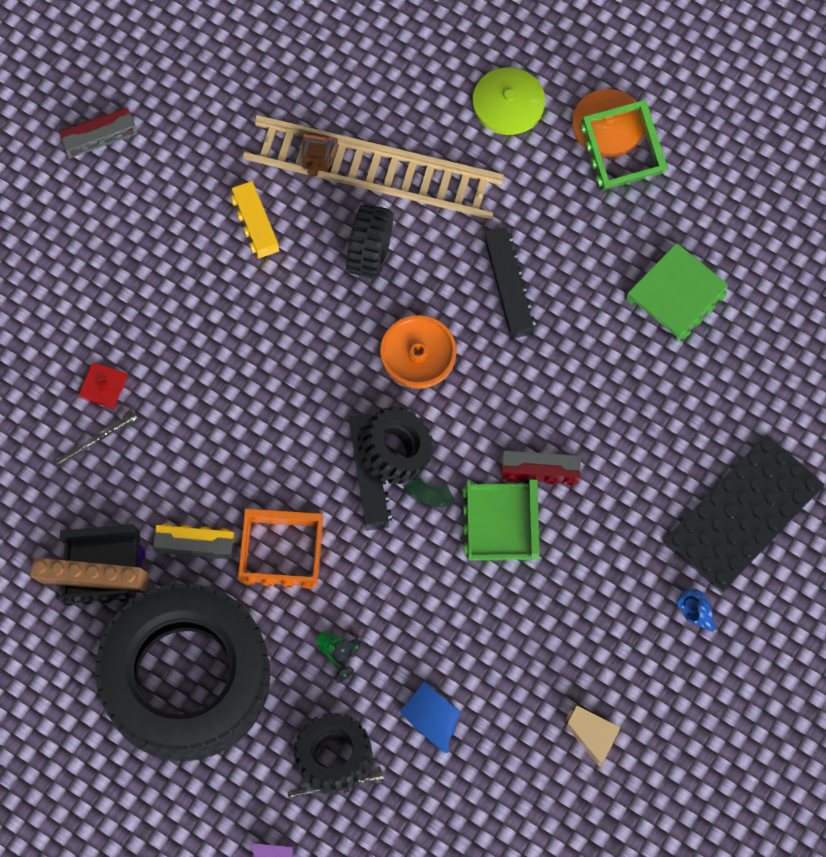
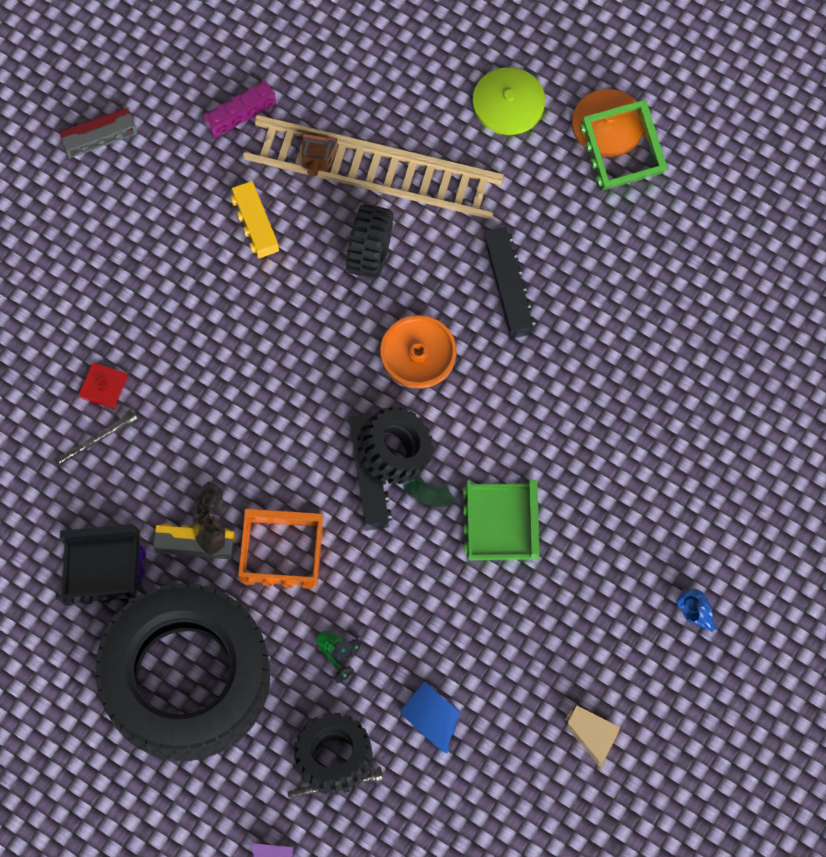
(90, 575): medium nougat brick -> none
(205, 527): none -> clear smoke brick
(239, 109): none -> magenta brick
(541, 467): piece -> none
(678, 292): bright green panel -> none
(744, 513): black plate -> none

